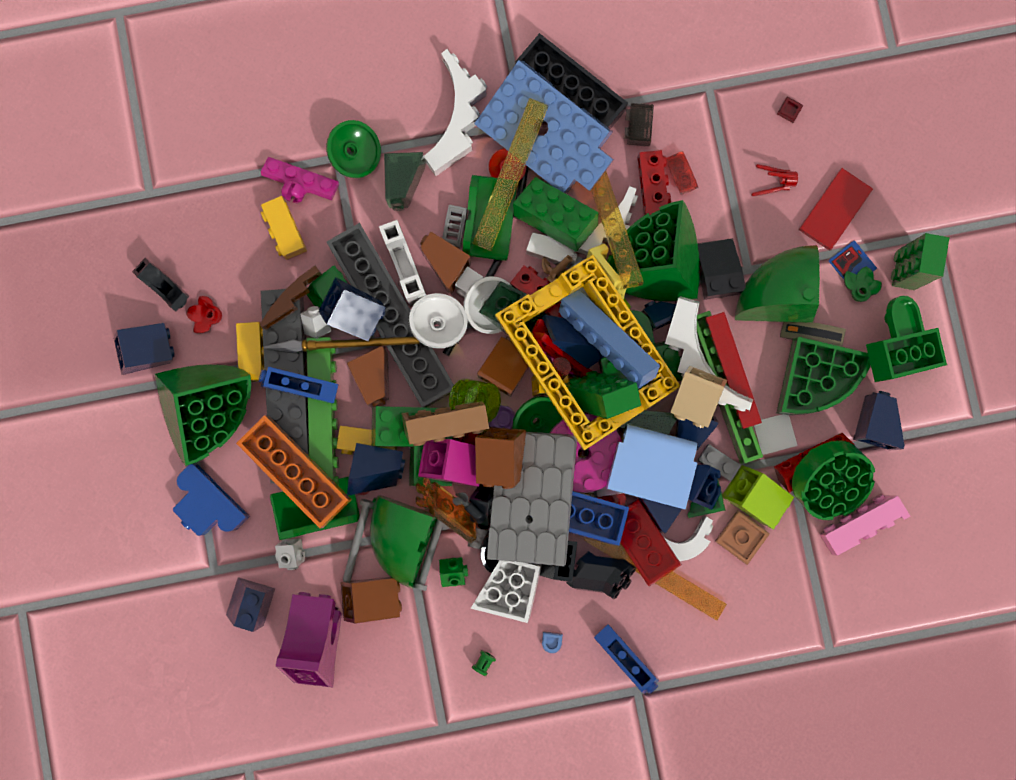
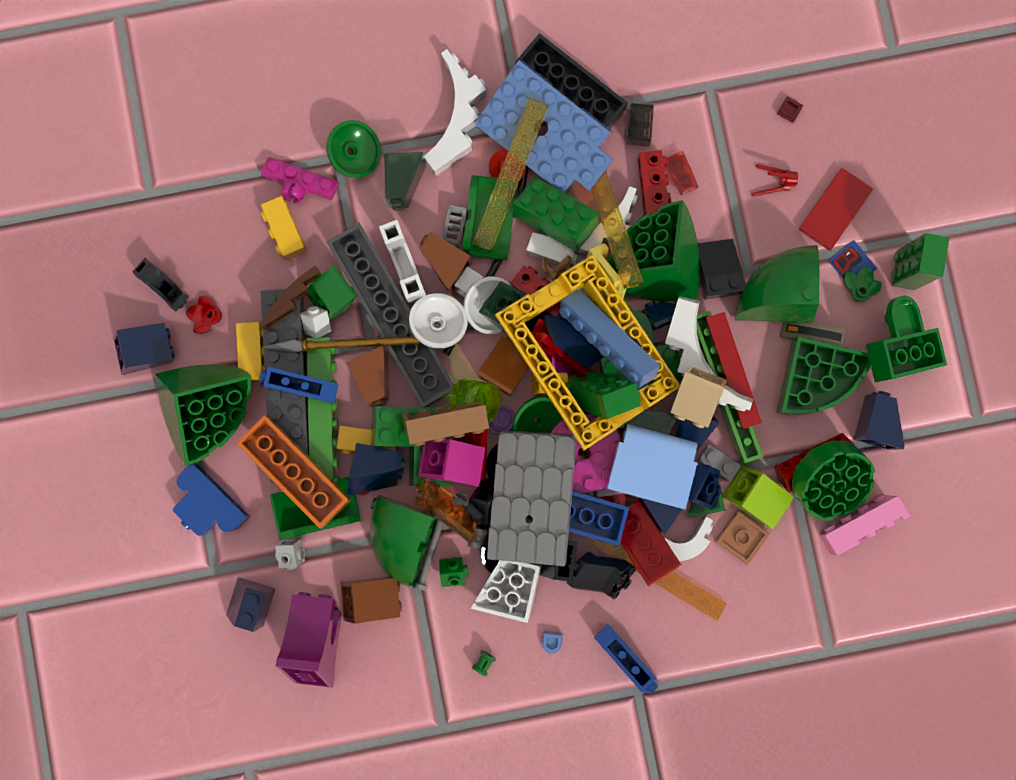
(351, 310): slope -> none
(366, 505): light grey bar -> none
(499, 457): dark orange slope -> none
(561, 366): clear red brick -> none
(775, 434): white sticker -> none

